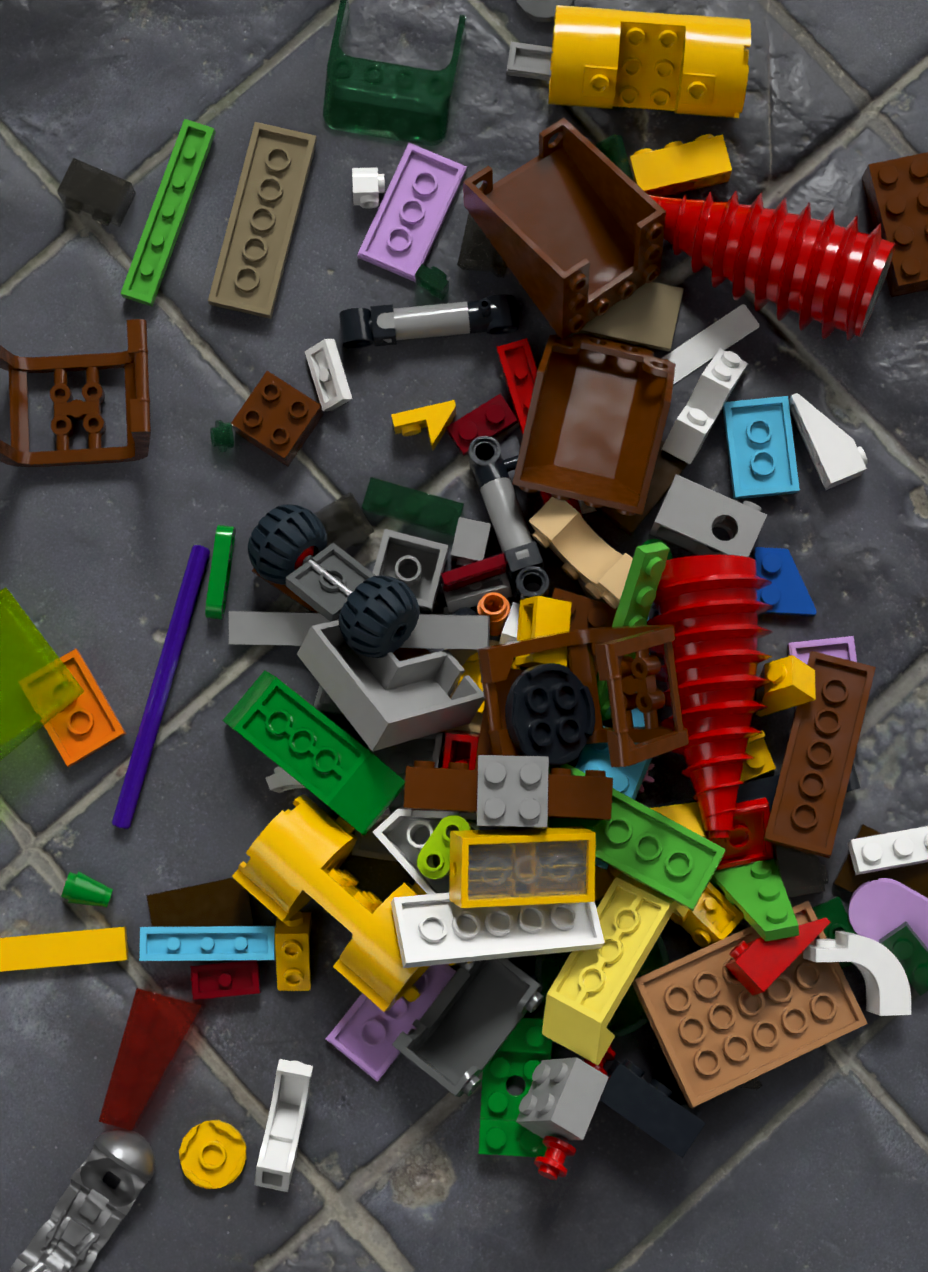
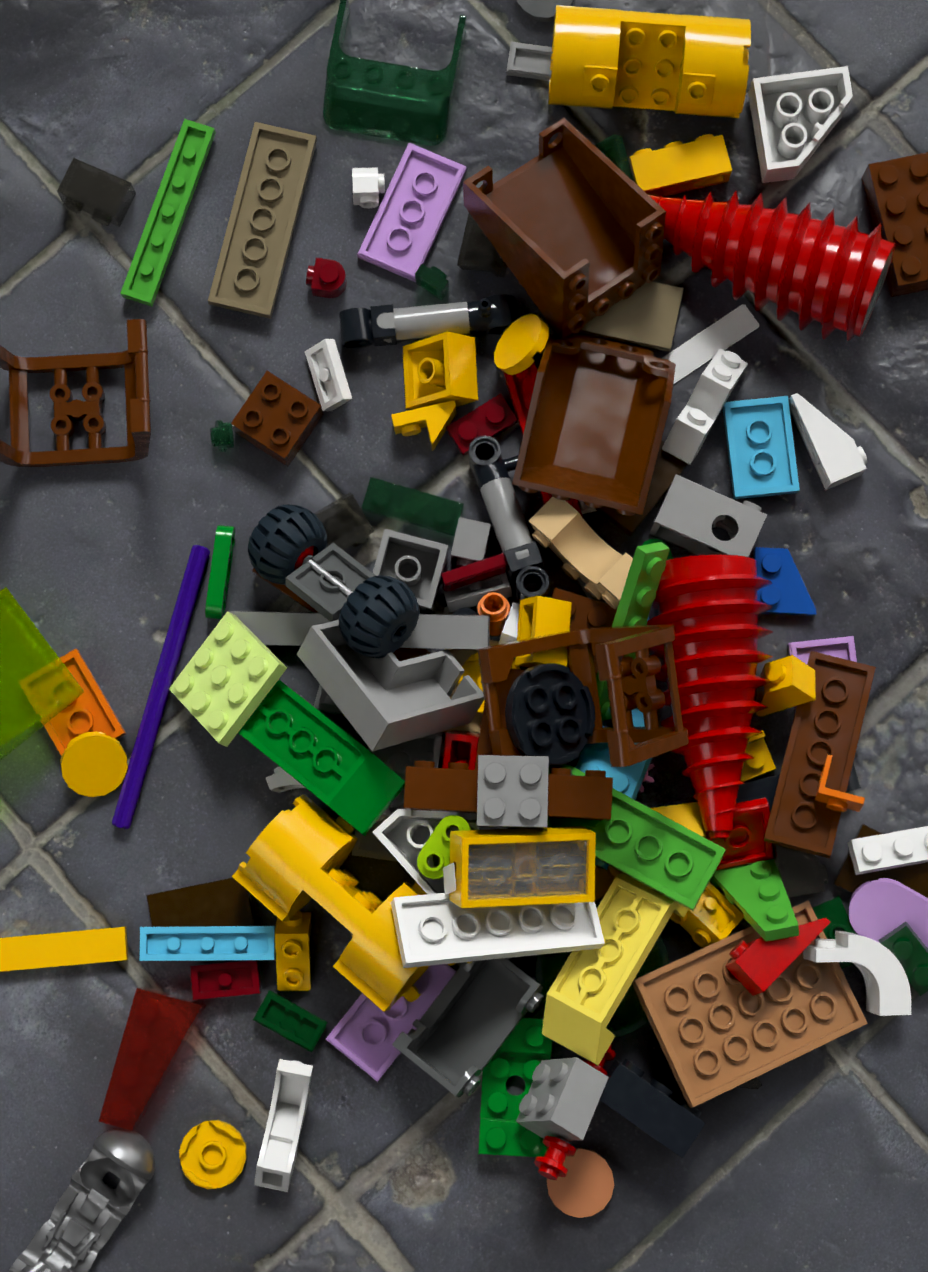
(86, 891): green cone -> none
(93, 764): none -> yellow tile
(227, 679): none -> yellowish green plate
(290, 1021): none -> dark green plate
(326, 278): none -> dark red plate
(440, 370): none -> yellow slope
(449, 878): none -> white sticker
(520, 344): none -> yellow tile
(585, 1187): none -> nougat tile
(795, 116): none -> white brick
(836, 799): none -> orange bracket

